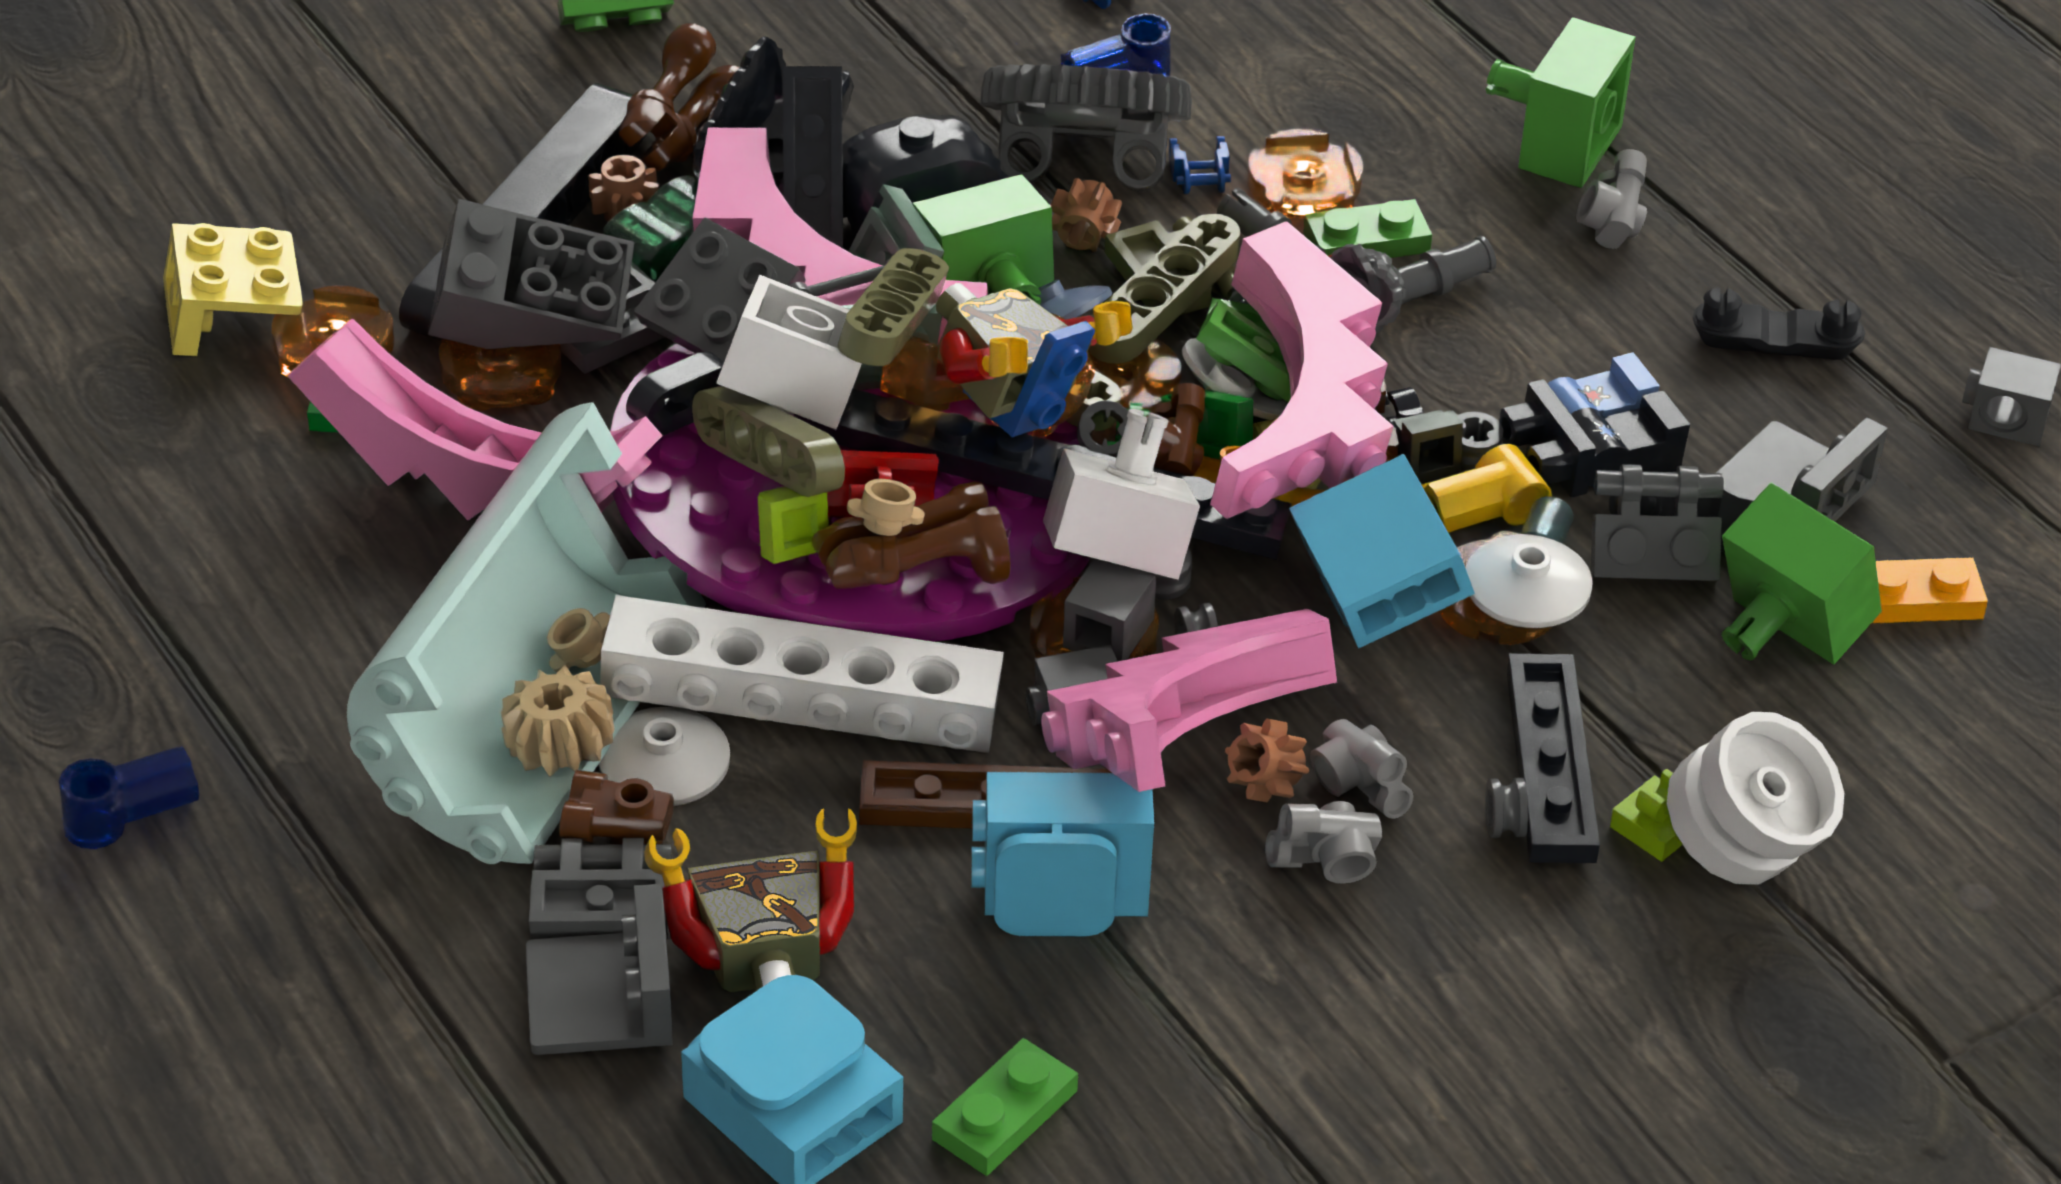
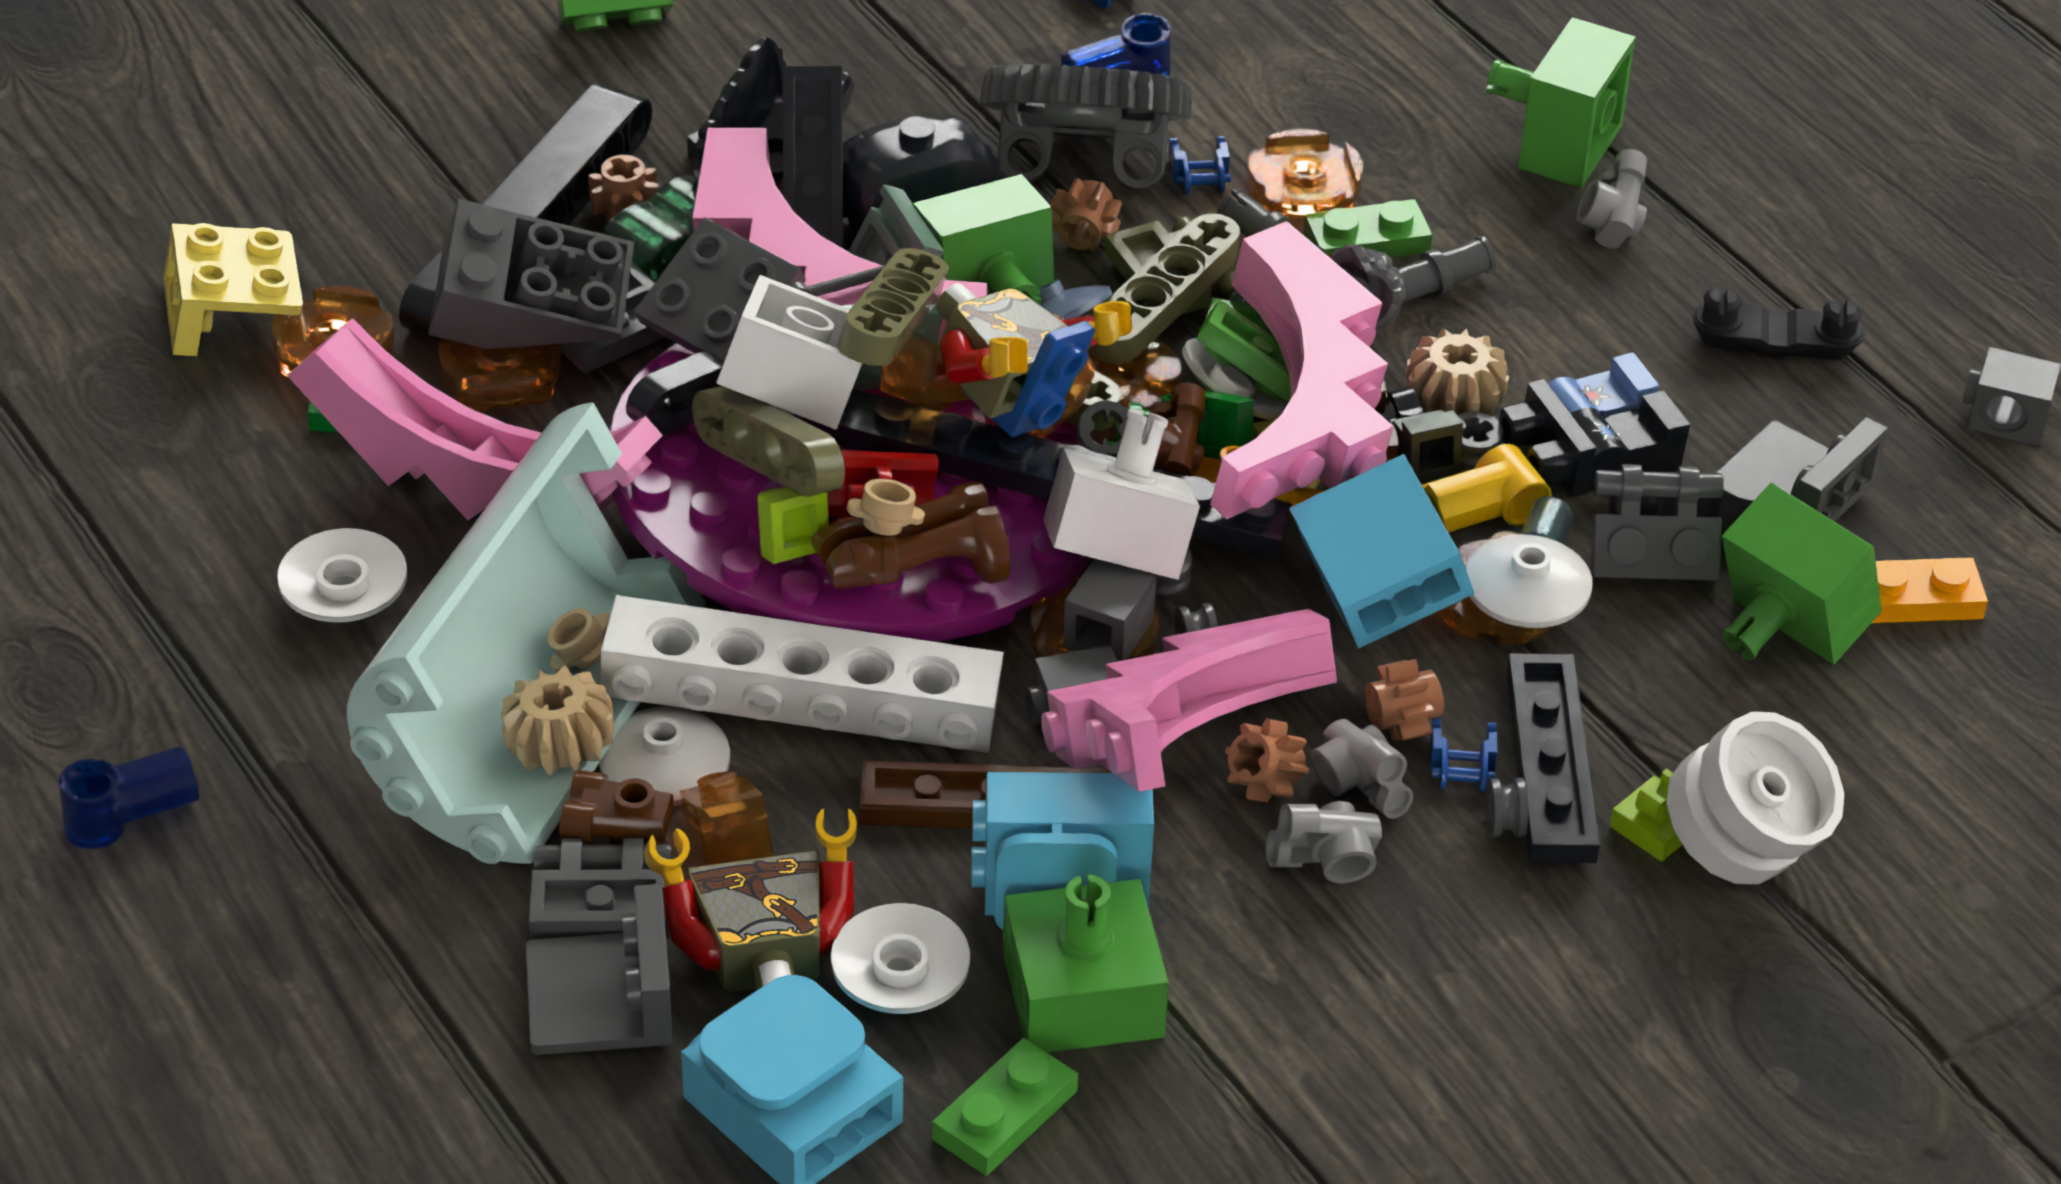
(342, 575): none -> white dish
(684, 57): reddish brown piece -> none
(729, 818): none -> clear orange bracket
(900, 958): none -> white dish
(1085, 965): none -> bright green brick
(1404, 700): none -> nougat gear
(1440, 754): none -> blue piece
(1457, 373): none -> tan gear

